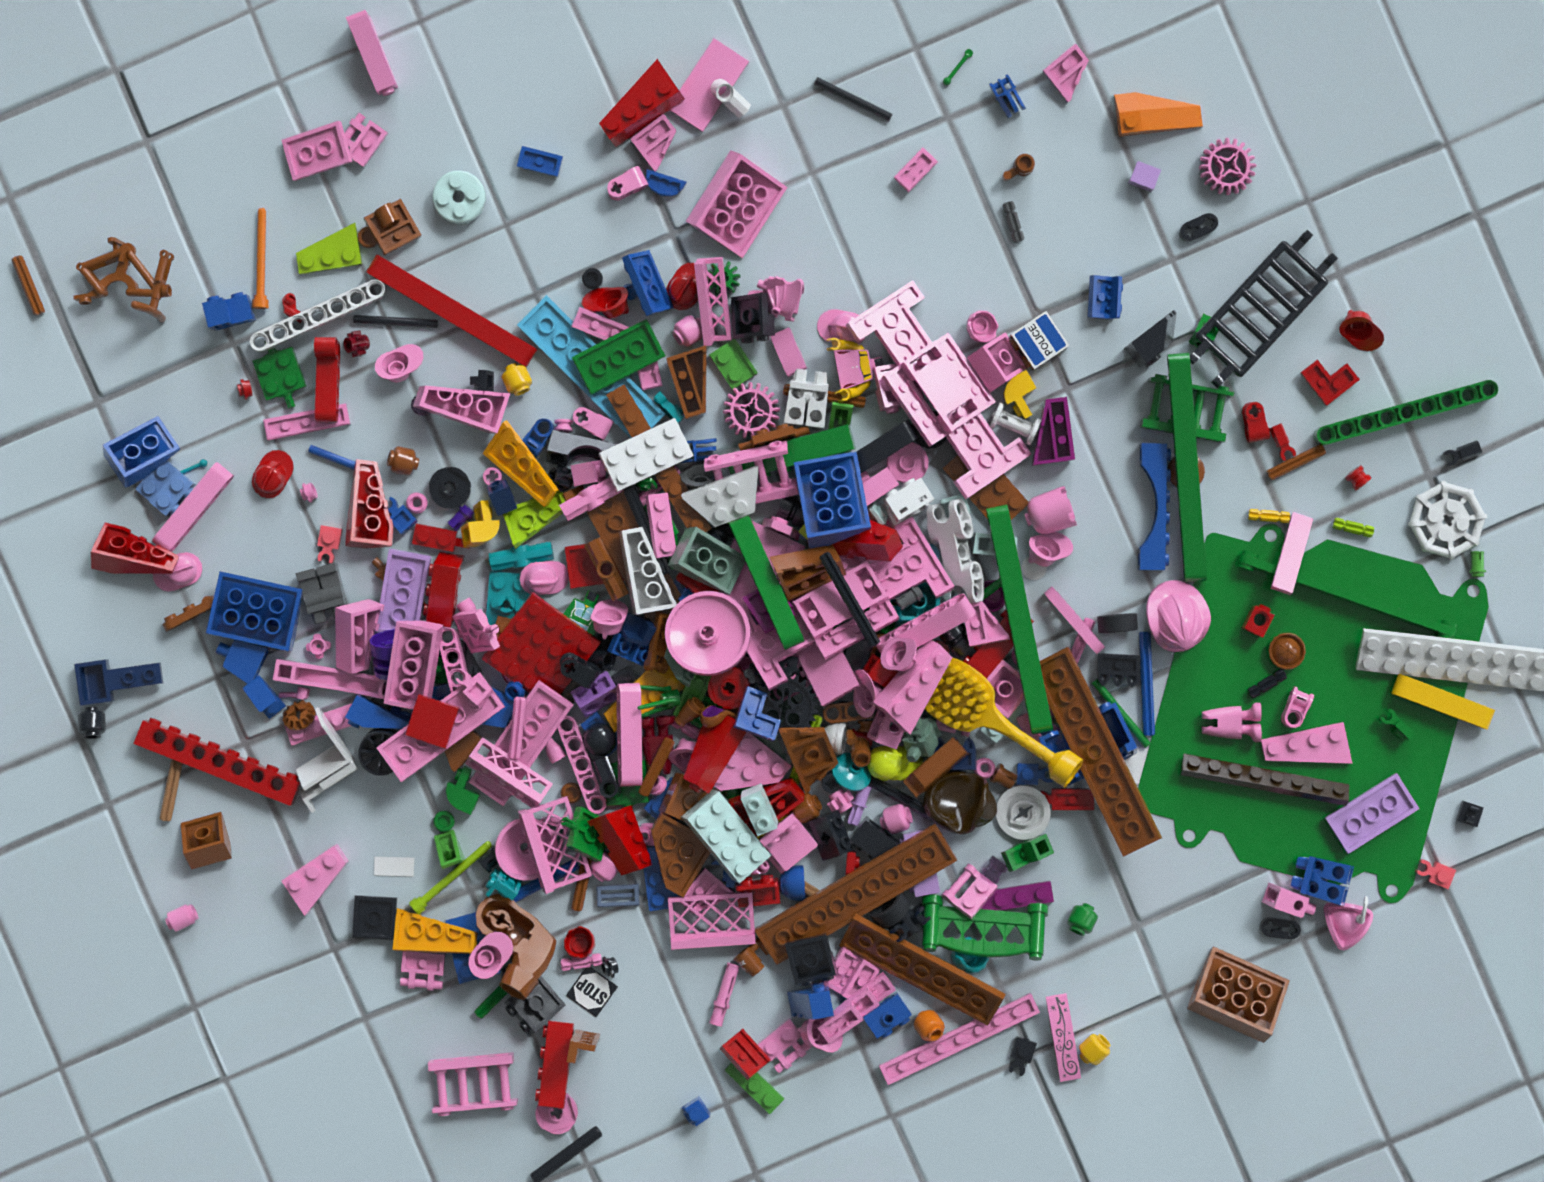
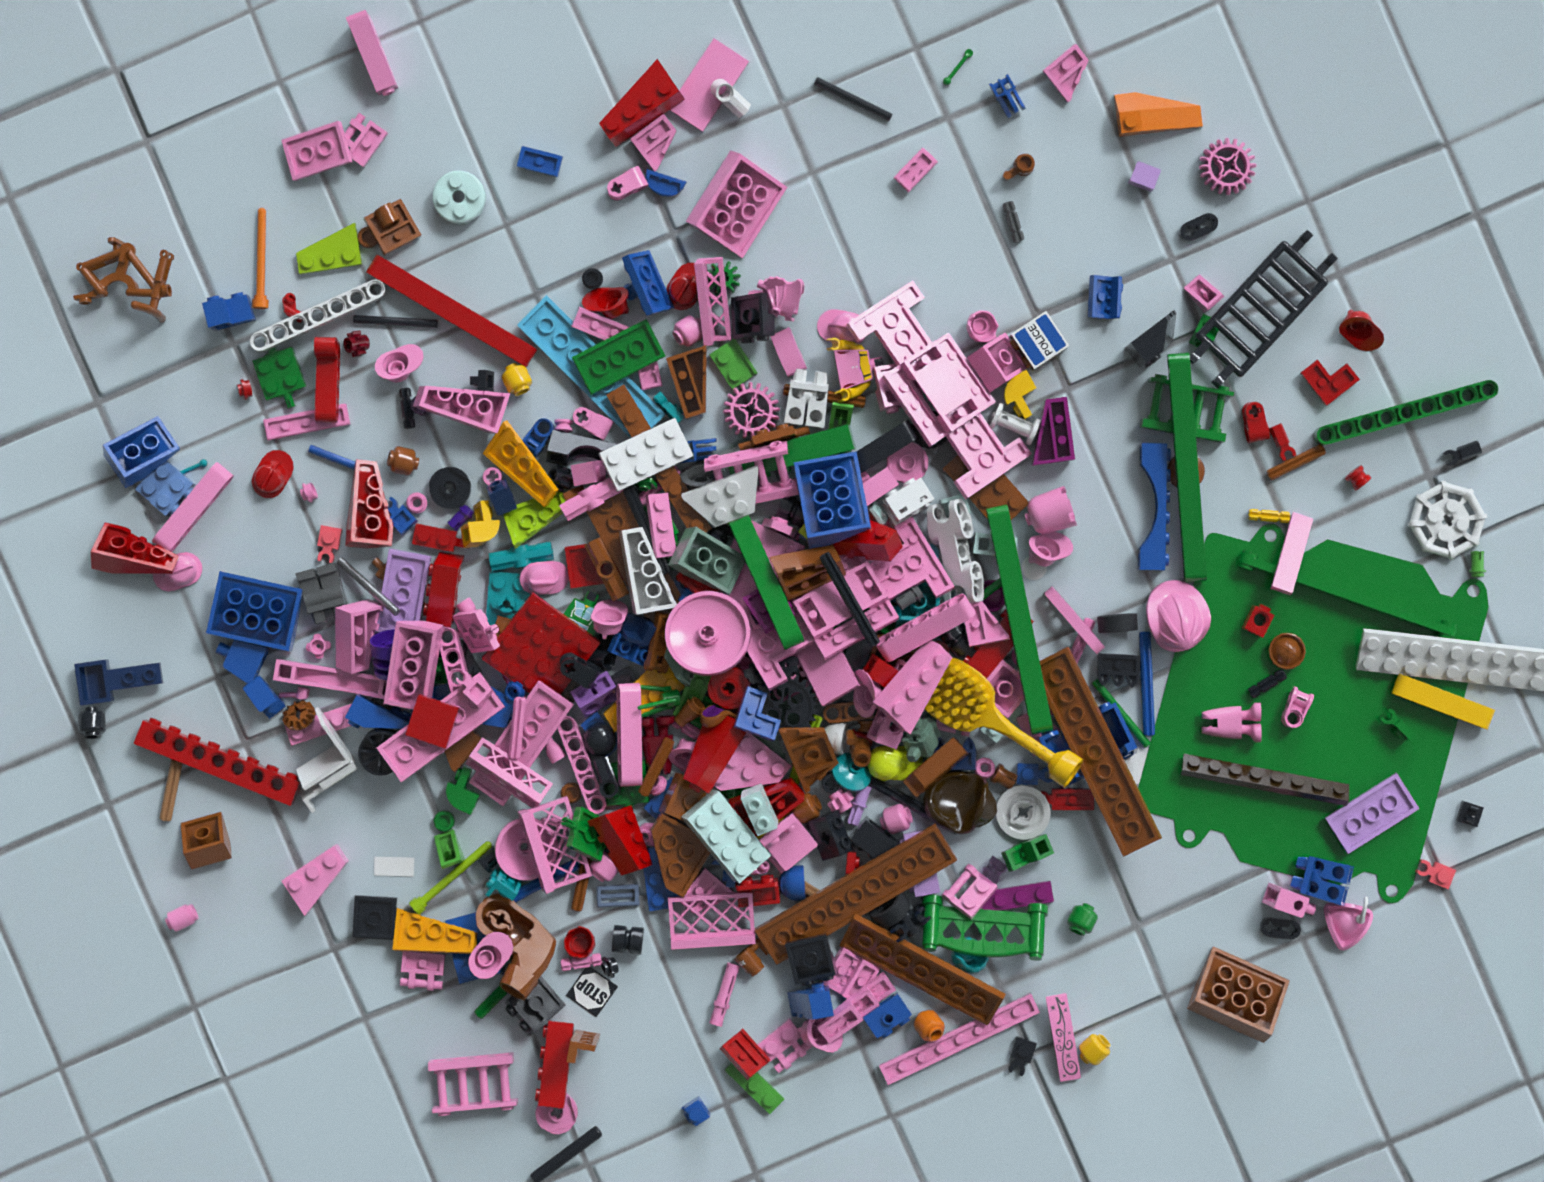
(28, 285): dark orange axle -> none
(190, 612): dark orange plate -> none
(368, 586): none -> flat silver bar
(407, 412): none -> black axle
(627, 939): none -> black wheel
(899, 654): bright pink piece -> none
(1203, 293): none -> bright pink slope
(1317, 744): bright pink wing -> none
(1353, 527): lime axle -> none

